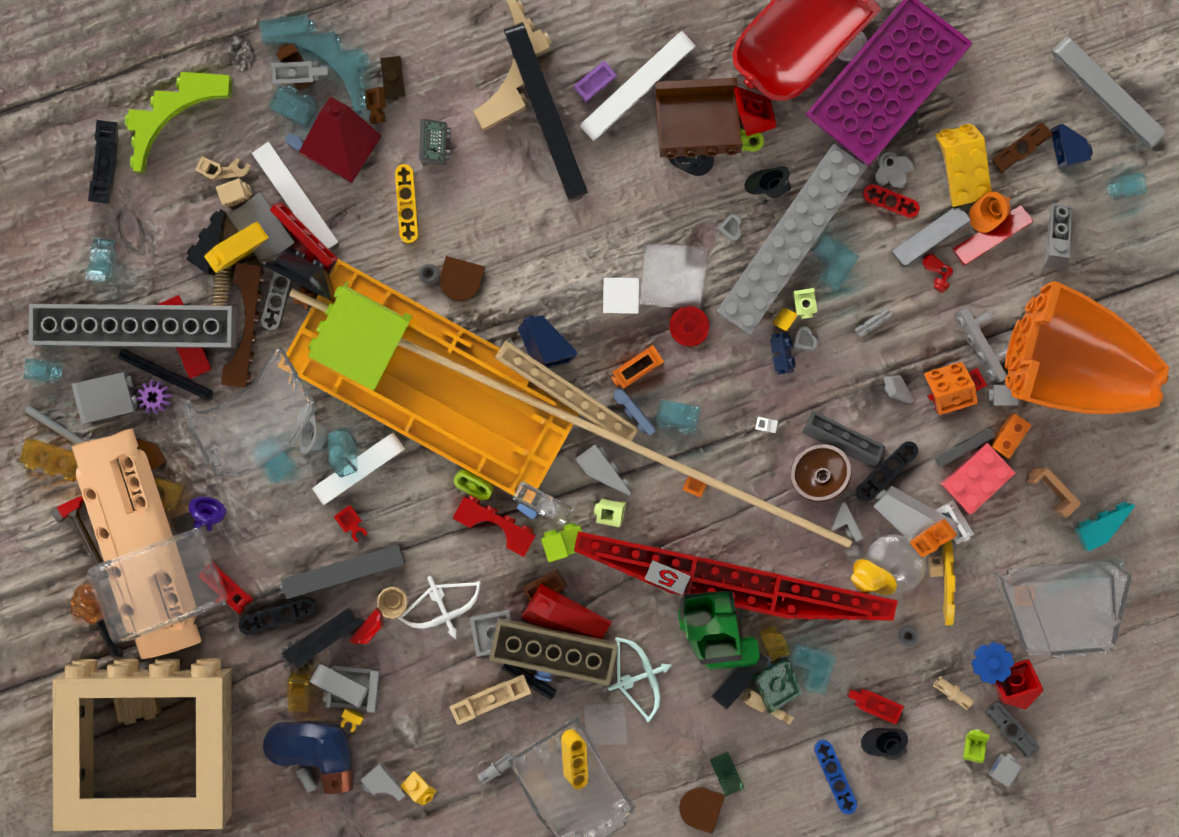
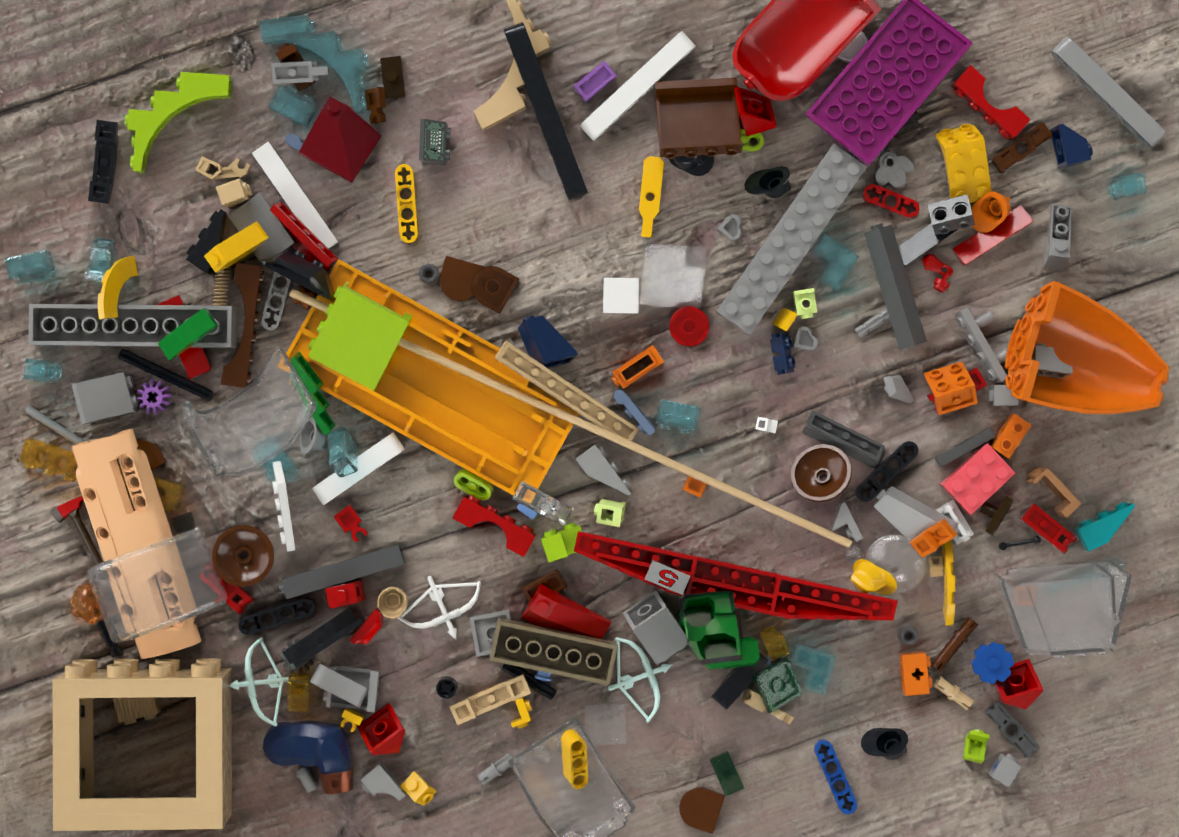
(29, 264): none -> clear light blue brick
(112, 284): none -> yellow tile
(188, 334): none -> green slope
(206, 512): dark purple hair -> none
(229, 563): none -> reddish brown dish
(272, 681): none -> light aqua piece
(282, 505): none -> white wing
(313, 384): none -> green slope
(345, 594): none -> red torso
(382, 731): none -> red slope
(446, 687): none -> black wheel
(493, 287): none -> reddish brown tile
(524, 707): none -> yellow bracket
(651, 183): none -> yellow piece
(656, 627): none -> light grey slope
(877, 705): red hinge -> none
(895, 286): none -> dark grey brick
(911, 684): none -> orange brick
(950, 211): none -> dark grey brick
(954, 644): none -> reddish brown pin
(970, 87): none -> red arch
(996, 514): none -> dark brown tile
(1003, 546): none -> black hinge
(1048, 528): none -> red plate
(1050, 364): none -> light grey arch

